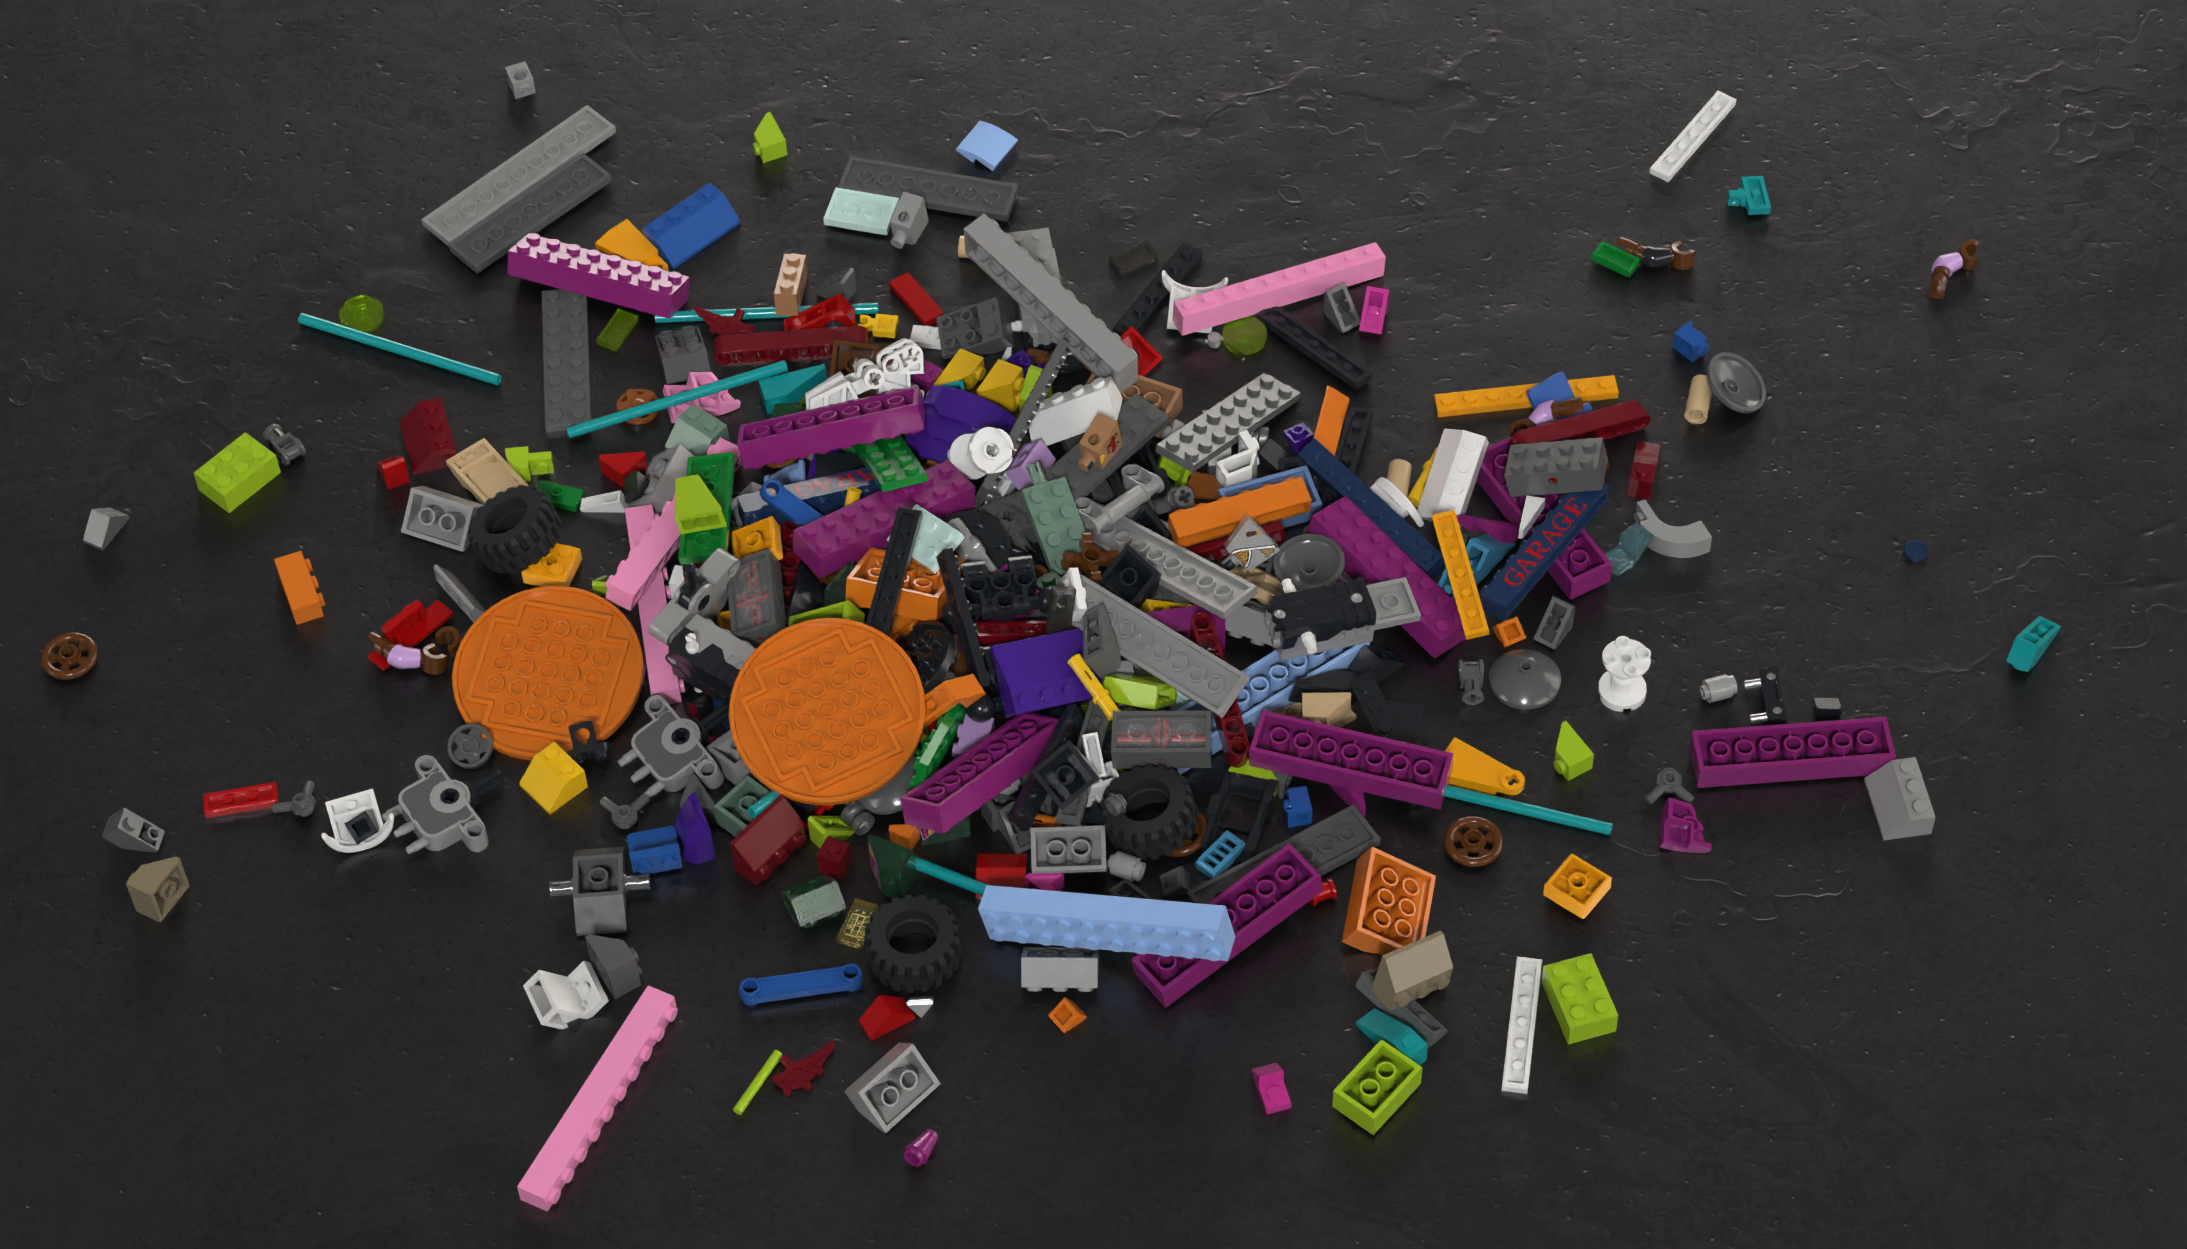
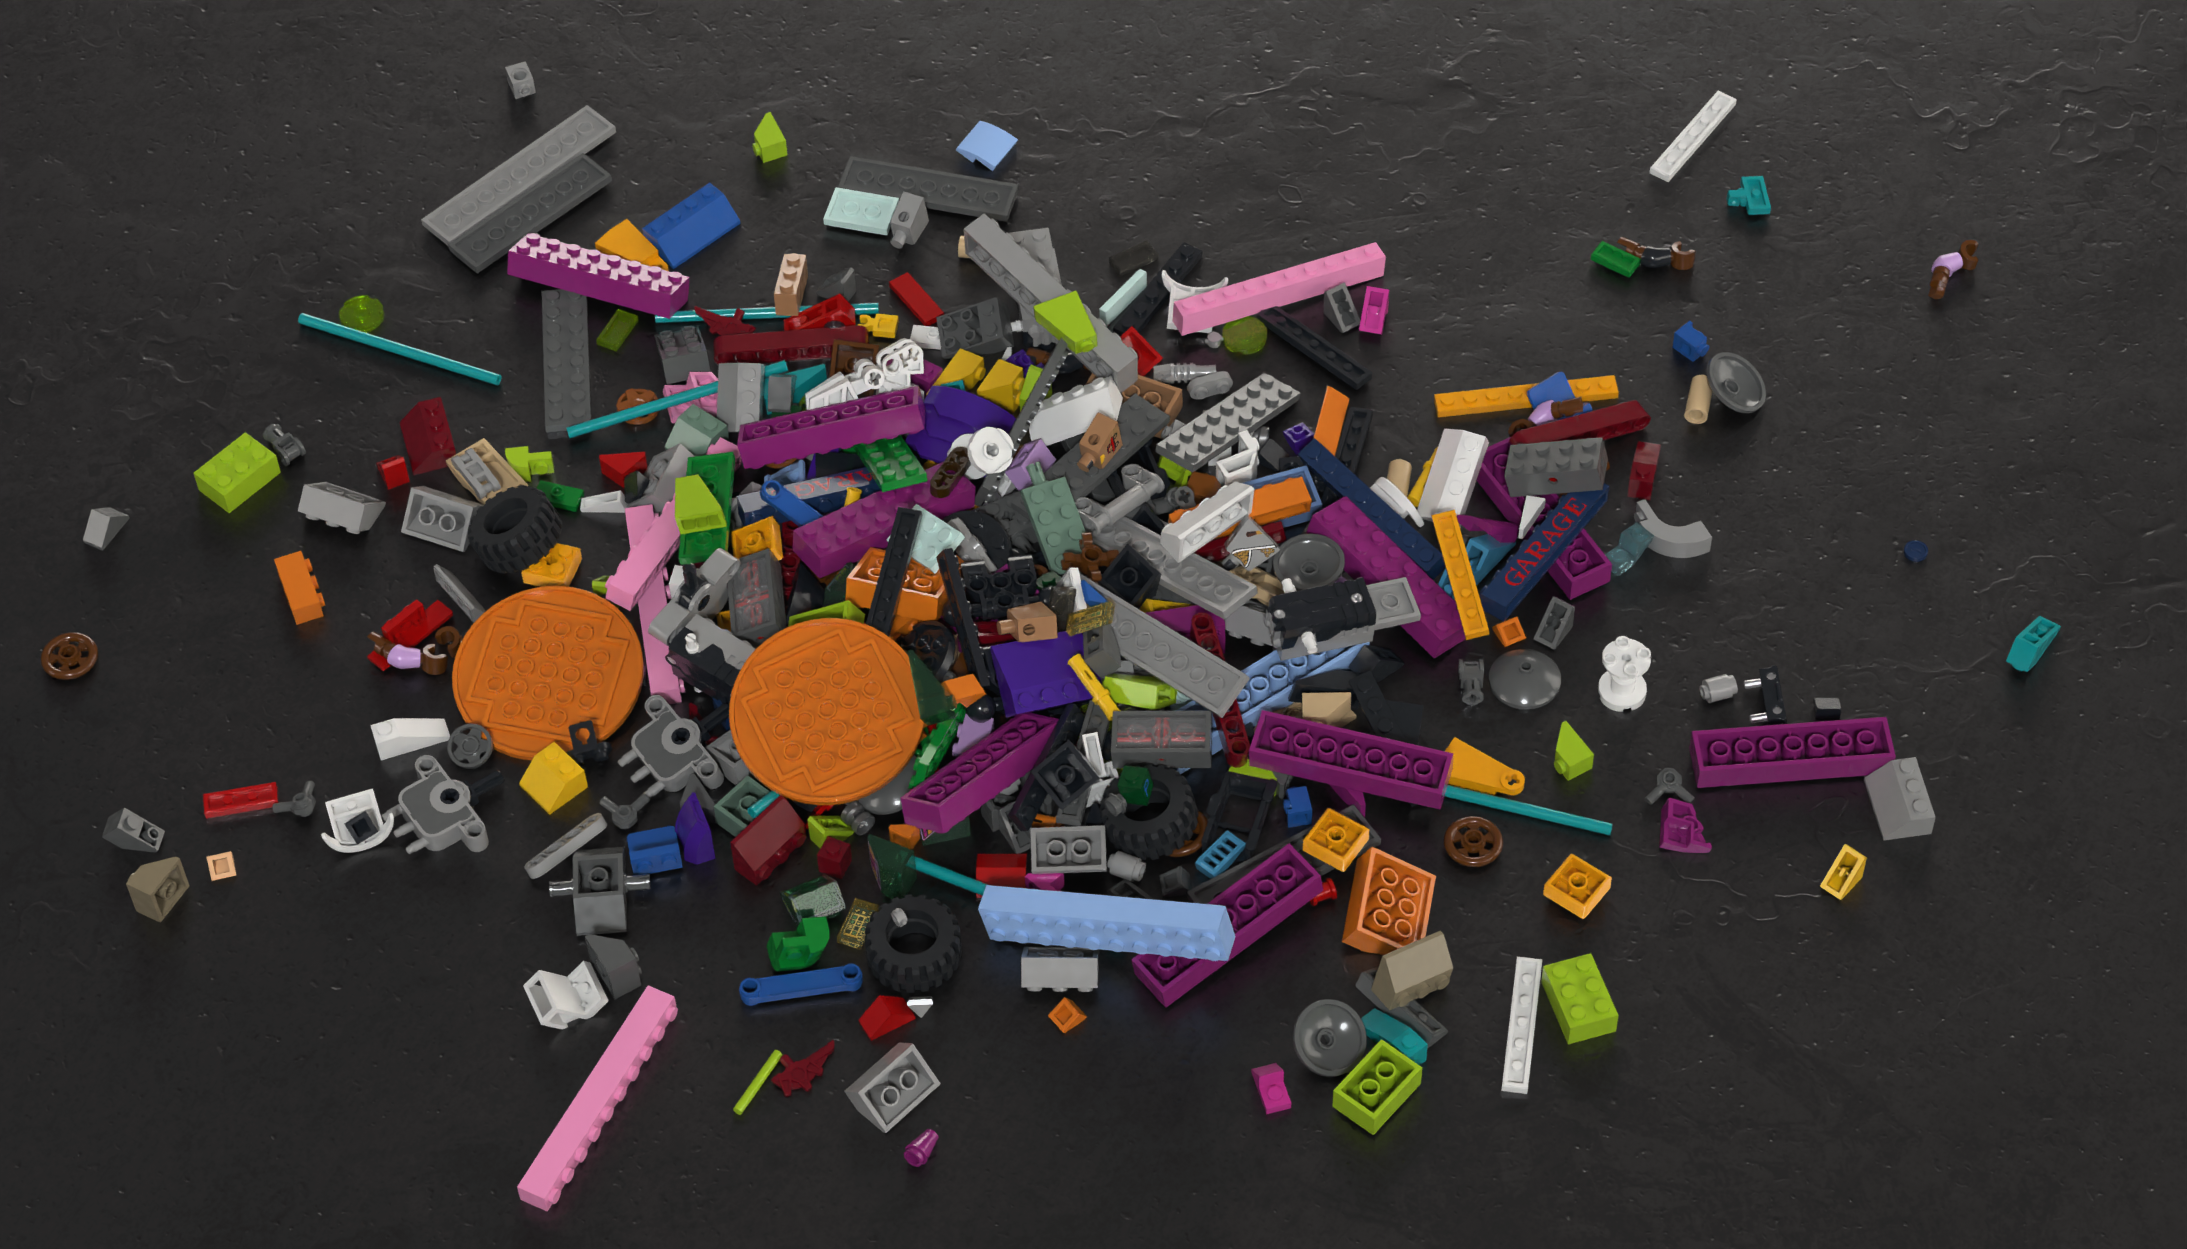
(221, 866): none -> light nougat slope
(340, 506): none -> light grey slope
(407, 735): none -> white slope
(475, 472): none -> light grey plate
(565, 845): none -> light grey beam
(740, 394): none -> light grey slope
(781, 392): none -> dark grey slope
(799, 948): none -> green brick
(899, 917): none -> light grey piece
(932, 697): none -> clear green slope
(950, 463): none -> dark brown beam
(1029, 623): none -> medium nougat torso
(1067, 320): none -> lime slope
(1090, 595): none -> blue slope
(1090, 618): none -> clear yellow tile
(1123, 297): none -> light aqua tile
(1135, 785): none -> dark green brick
(1169, 372): none -> light grey hinge
(1207, 520): none -> white slope
(1210, 385): none -> light grey plate
(1323, 841): none -> light orange brick
(1343, 1035): none -> dark grey dish
(1844, 872): none -> yellow slope

